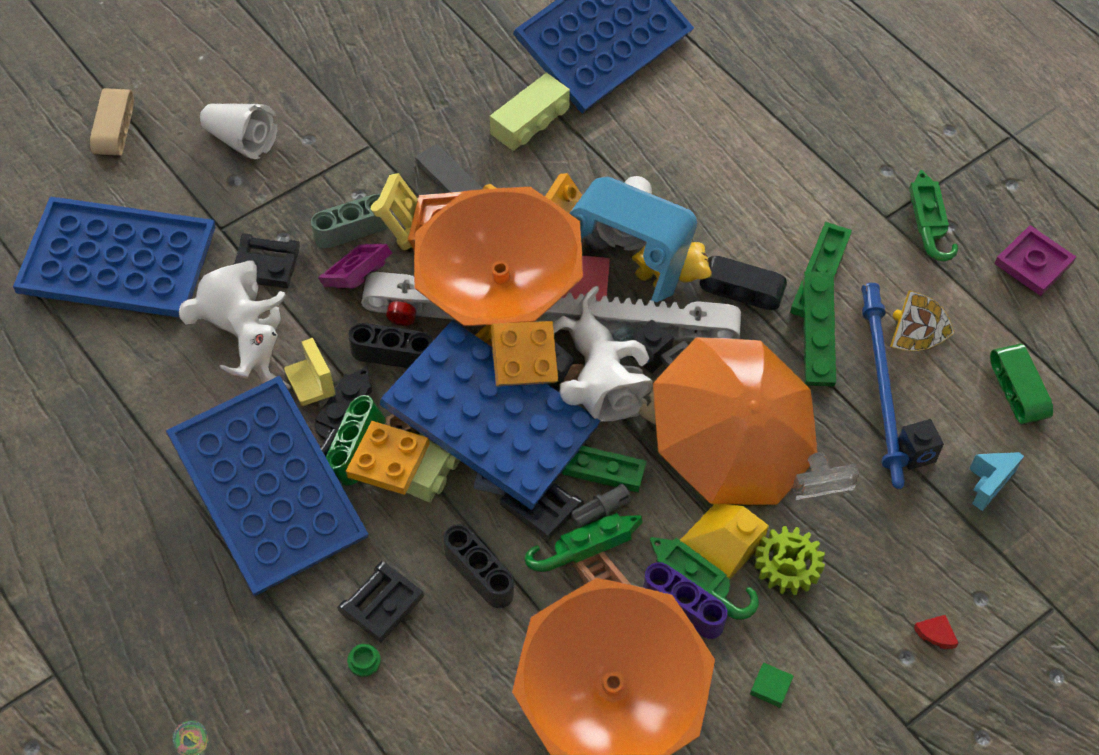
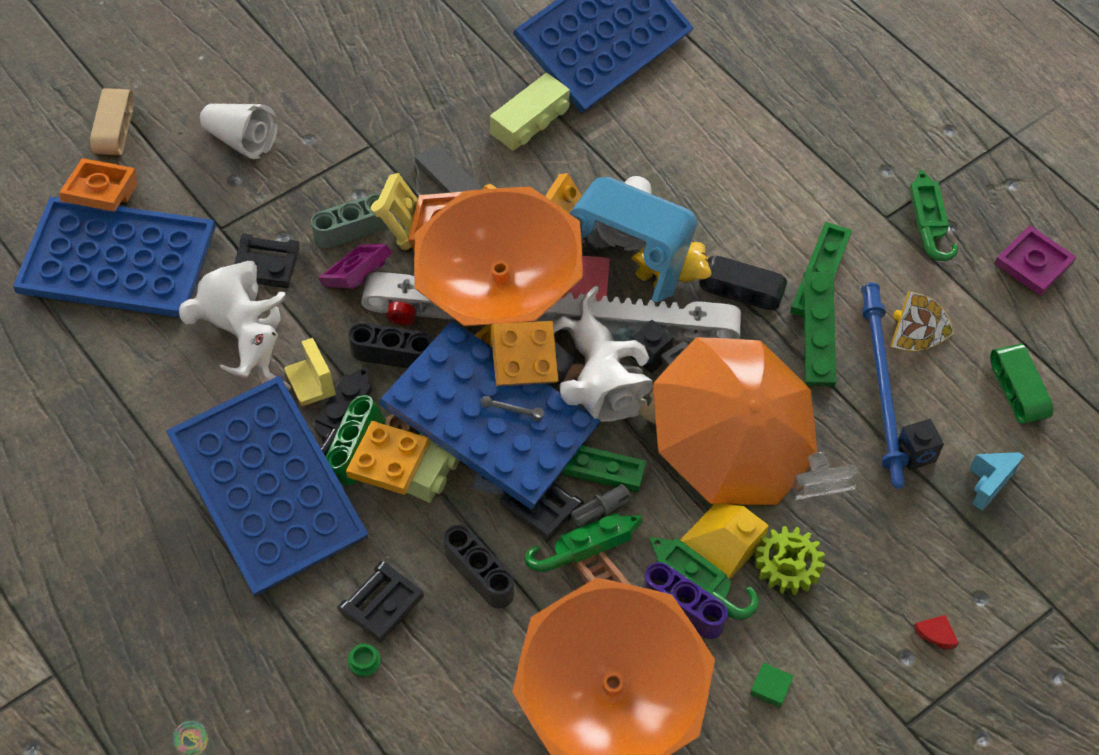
(99, 185): none -> orange plate
(536, 414): none -> dark grey hinge

